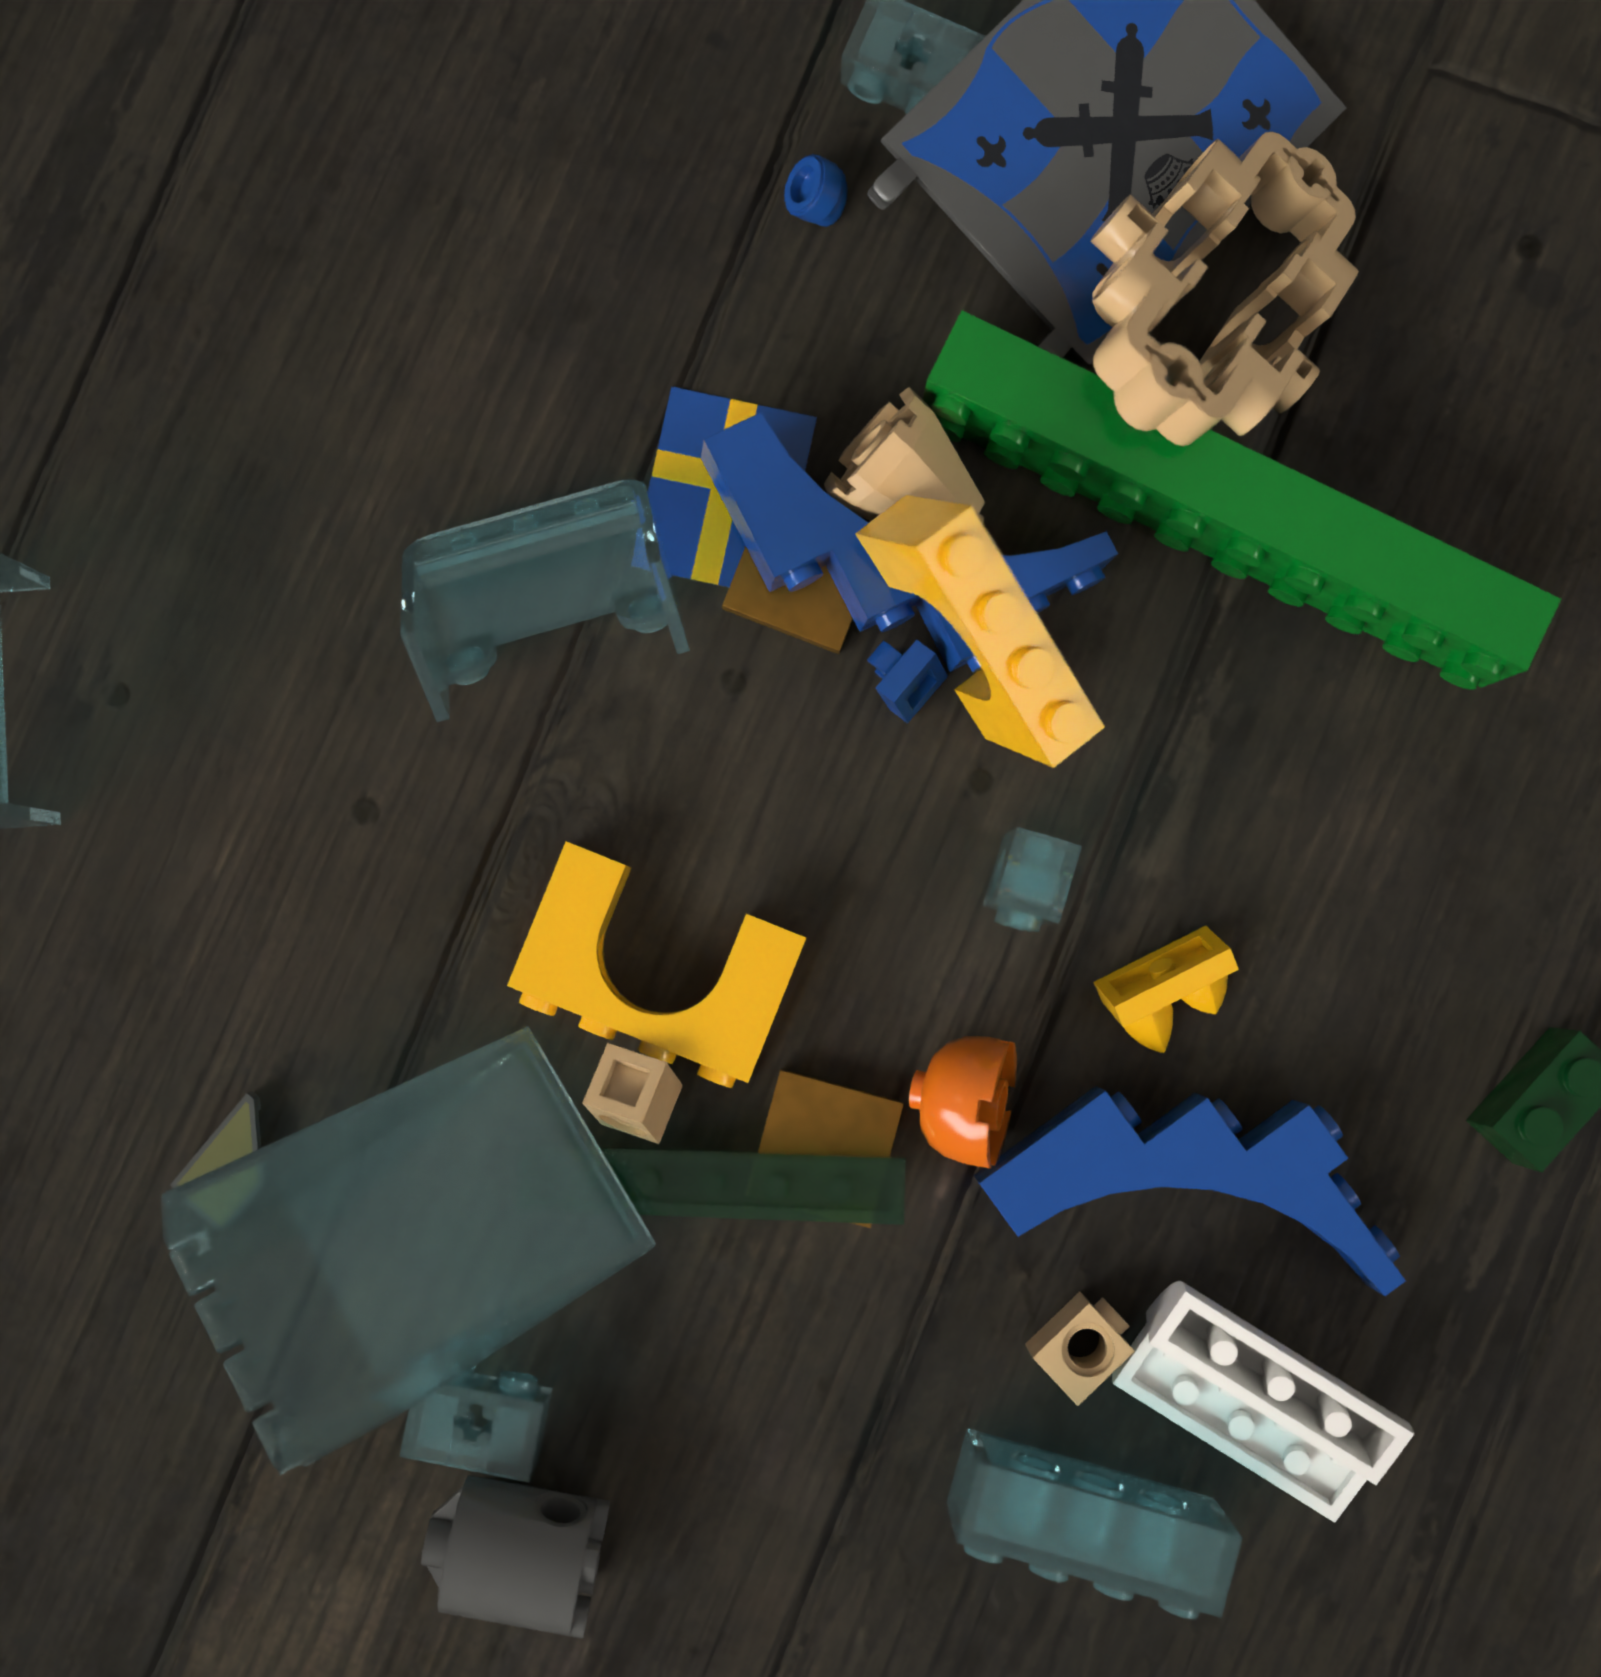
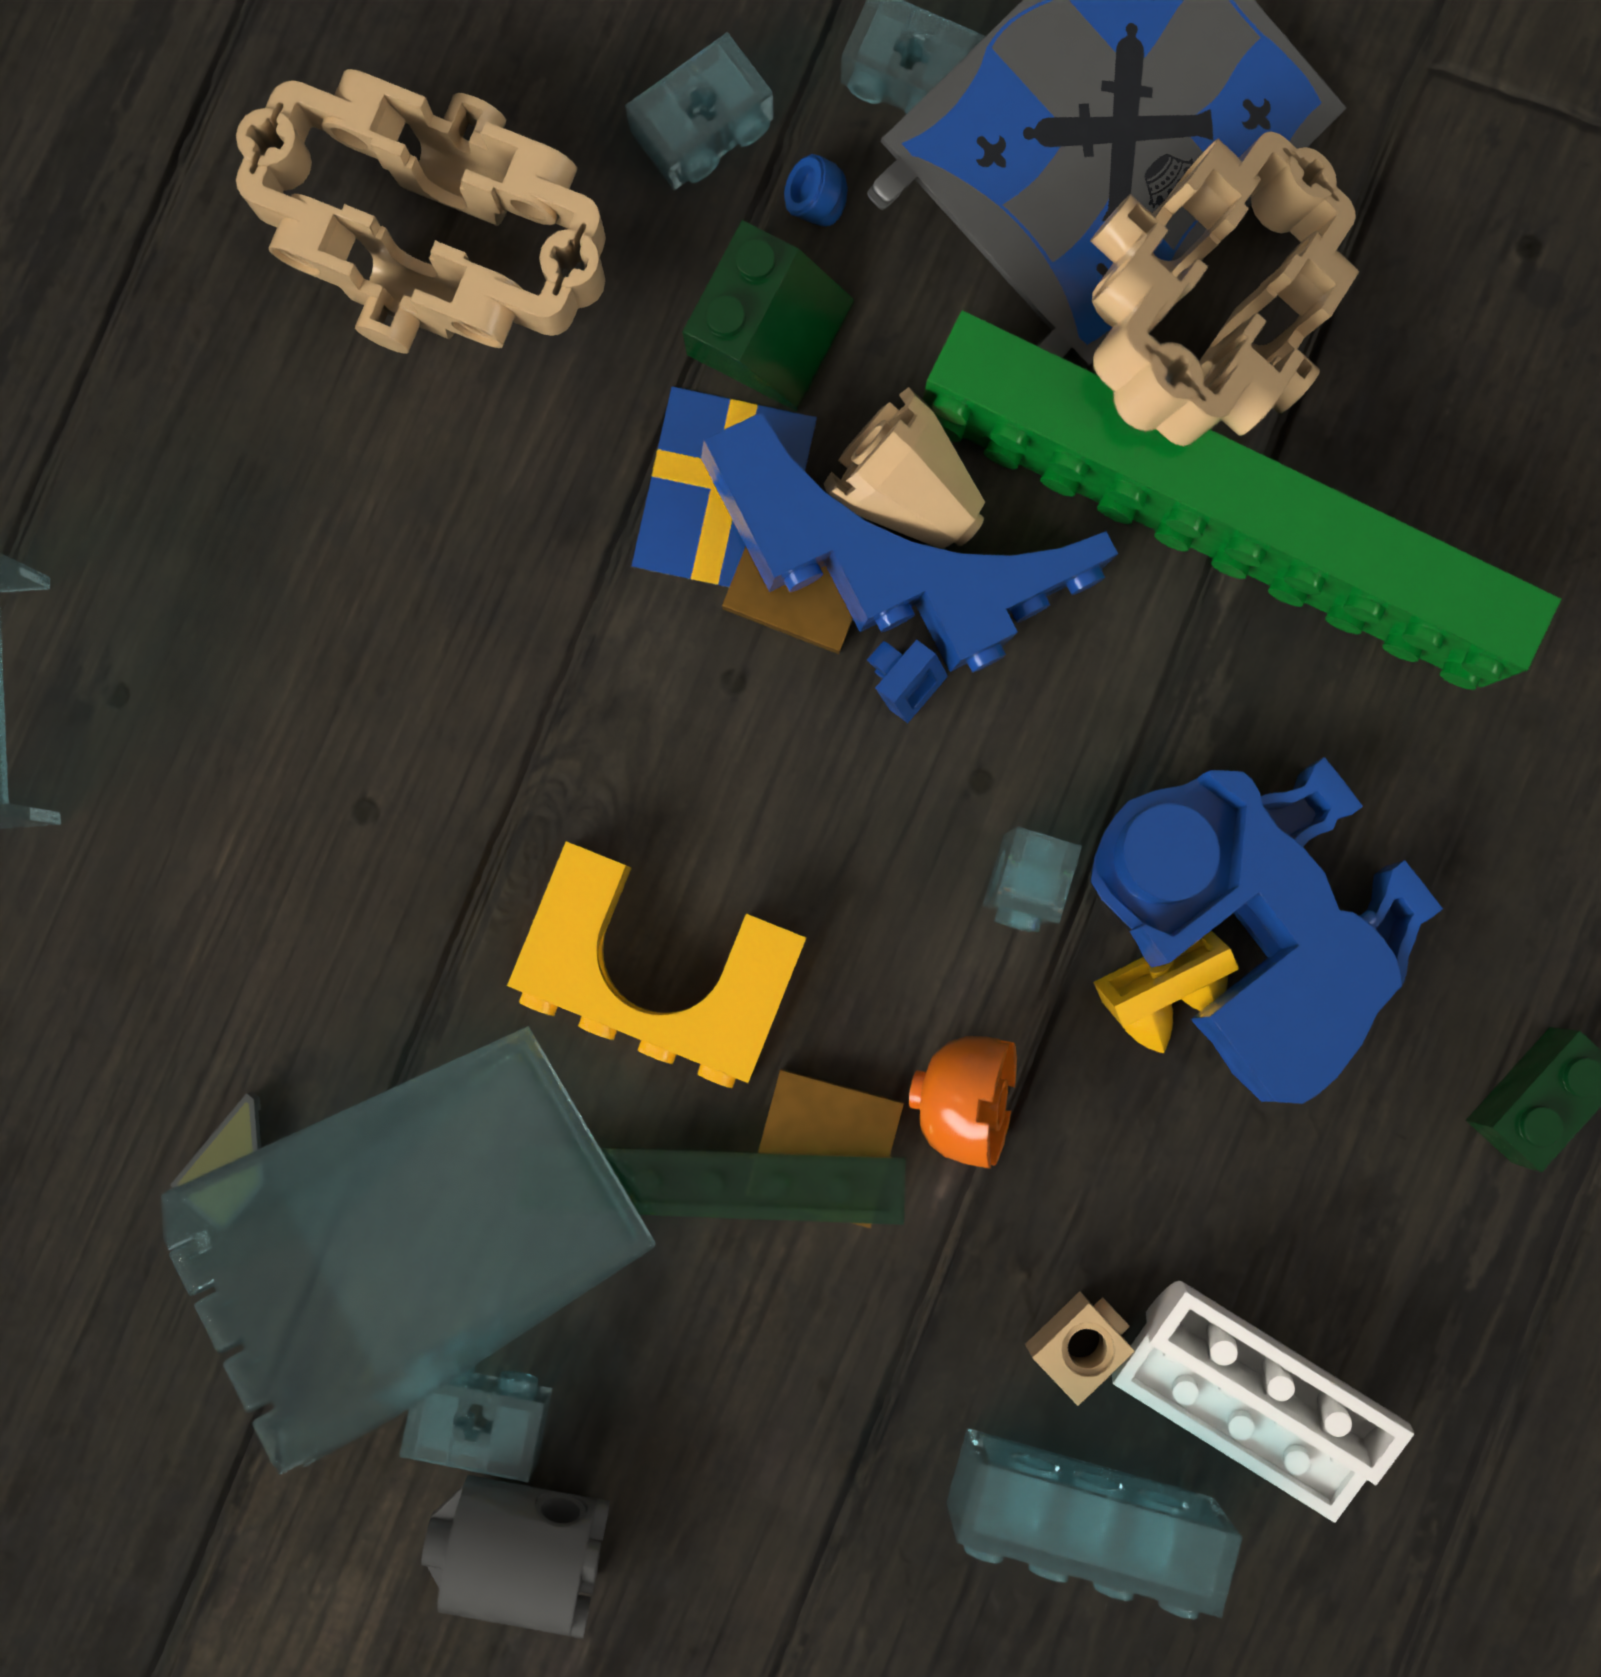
(477, 176): none -> tan piece
(530, 576): clear light blue windscreen -> none
(633, 1093): tan brick -> none
(717, 85): none -> clear light blue brick
(767, 316): none -> dark green slope
(1025, 687): yellow arch -> none
(1219, 848): none -> blue animal
(1279, 1163): blue arch -> none

